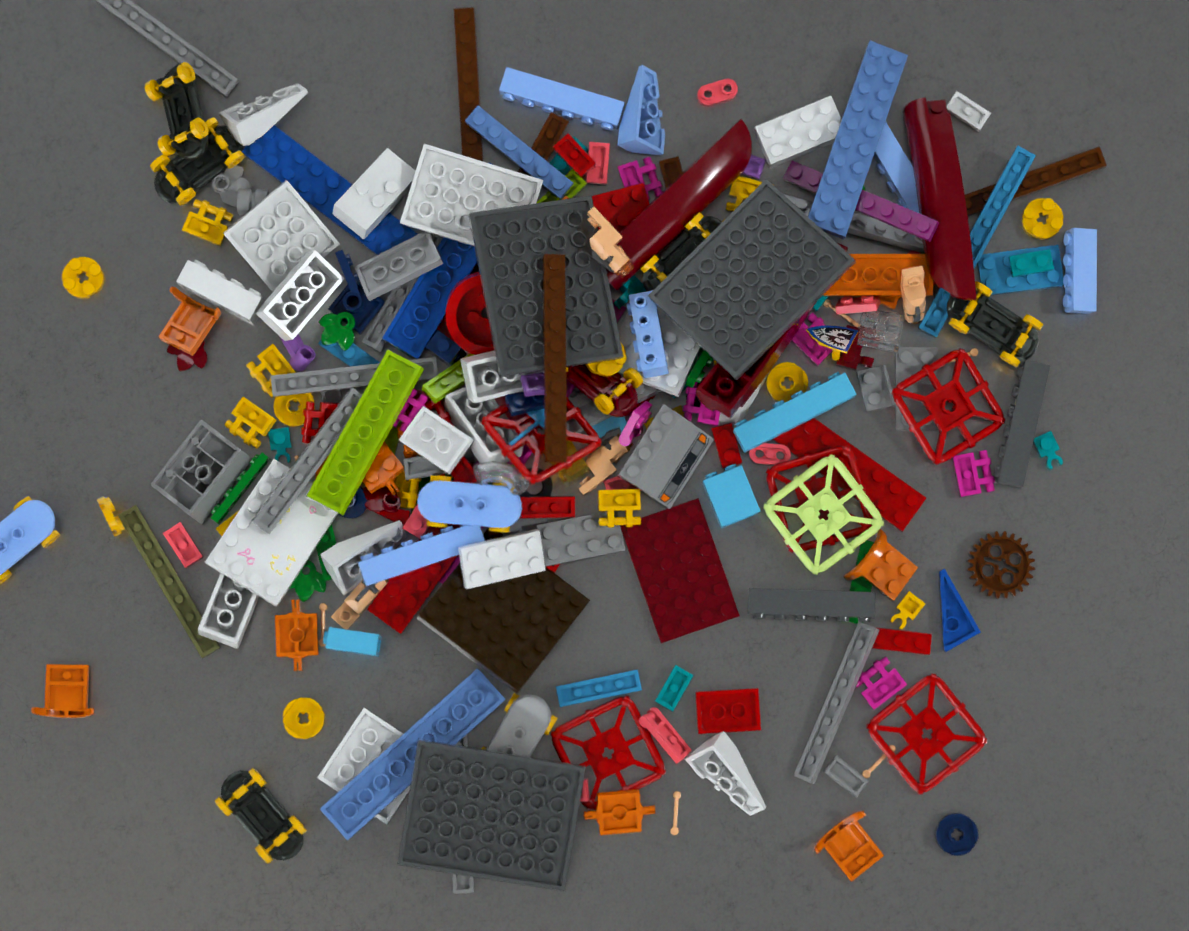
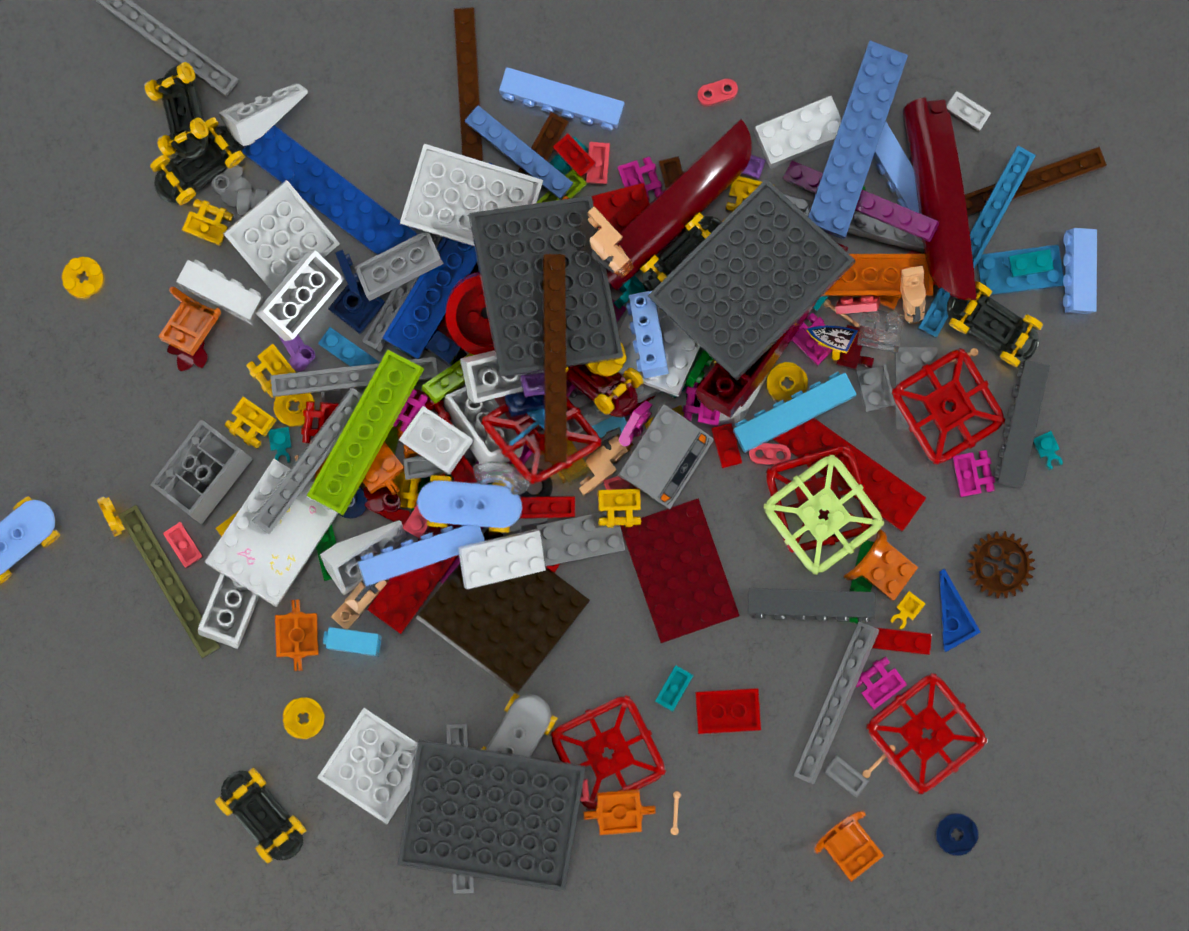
(66, 692): orange piece -> none
(244, 481): green plate -> none
(307, 583): green plate -> none
(322, 607): light nougat hinge -> none
(335, 332): green plate -> none
(374, 193): white brick -> none
(393, 769): medium blue plate -> none
(598, 688): dark azure plate -> none
(640, 123): light blue wedge -> none
(665, 734): coral plate -> none
(723, 766): white wedge -> none
(731, 495): medium azure brick -> none
(1038, 229): yellow plate -> none

